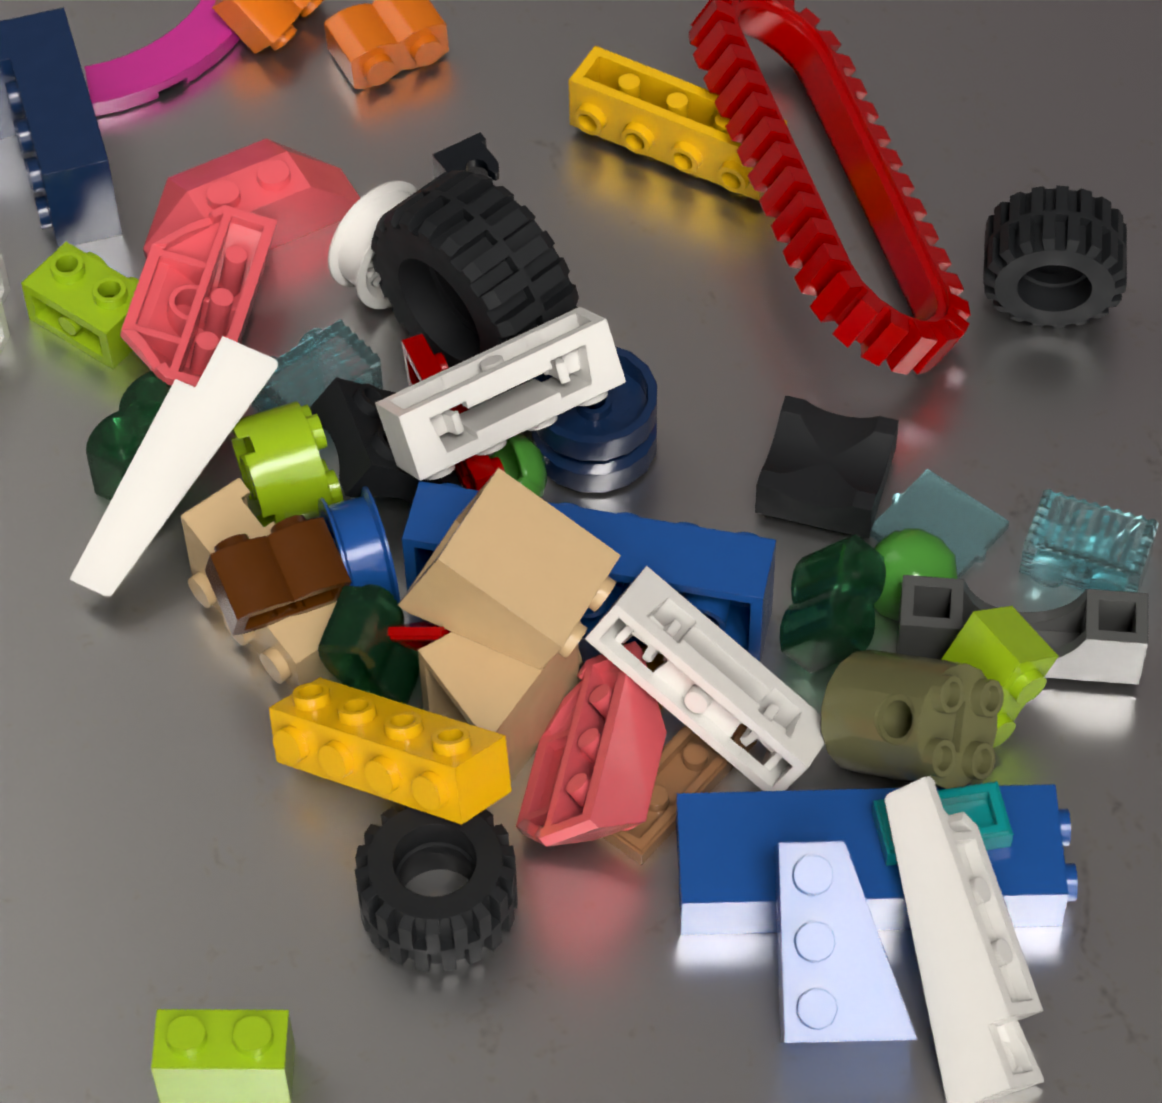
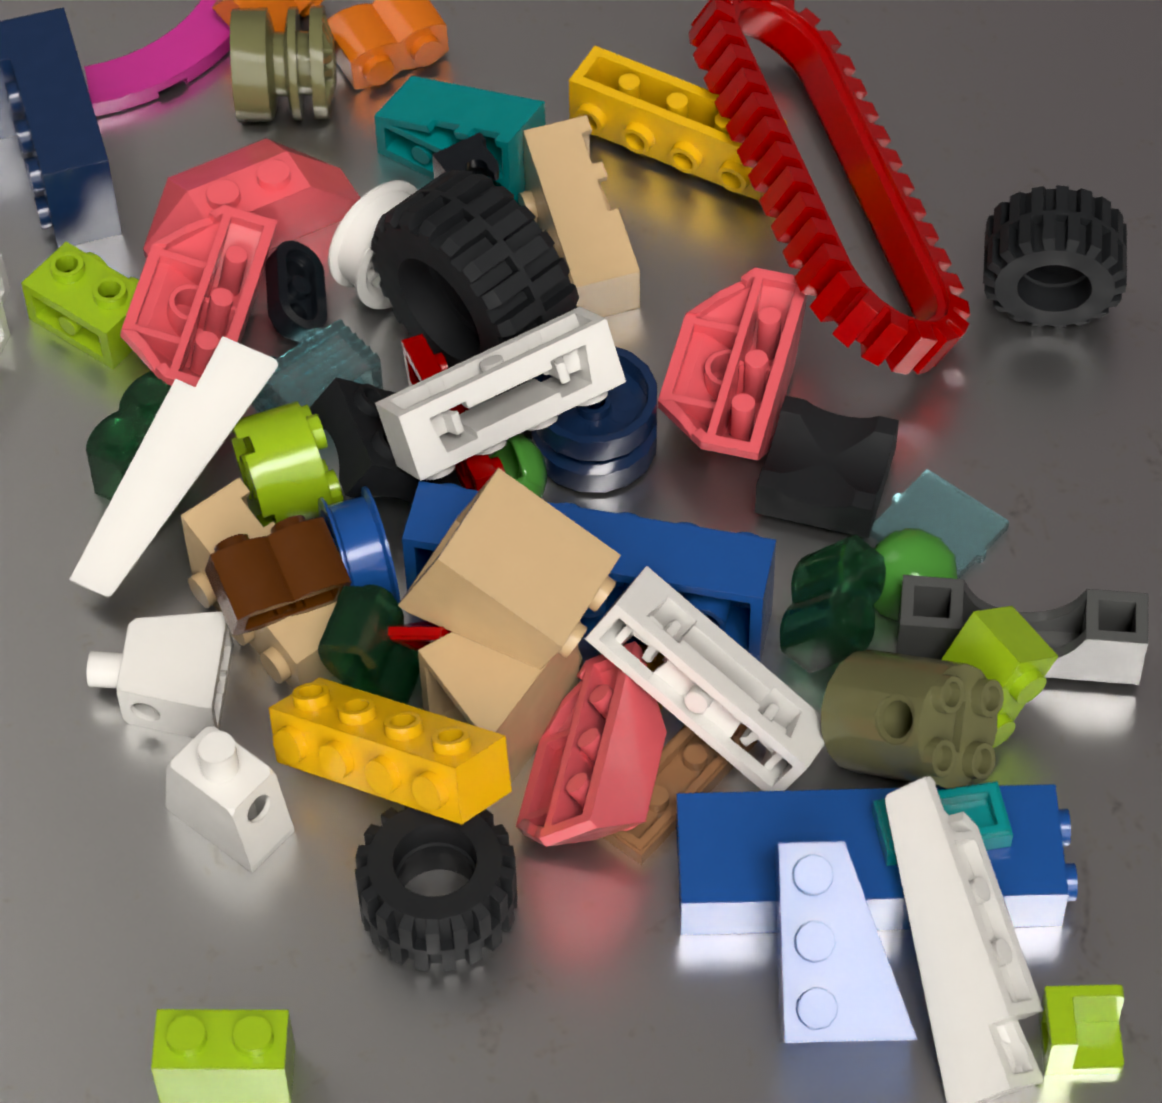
(169, 672): none -> white torso
(220, 789): none -> white torso
(281, 63): none -> olive wheel
(295, 290): none -> black plate
(437, 114): none -> teal wedge
(573, 209): none -> tan wedge
(736, 364): none -> coral wedge
(1081, 1029): none -> lime panel
(1087, 545): clear light blue brick -> none

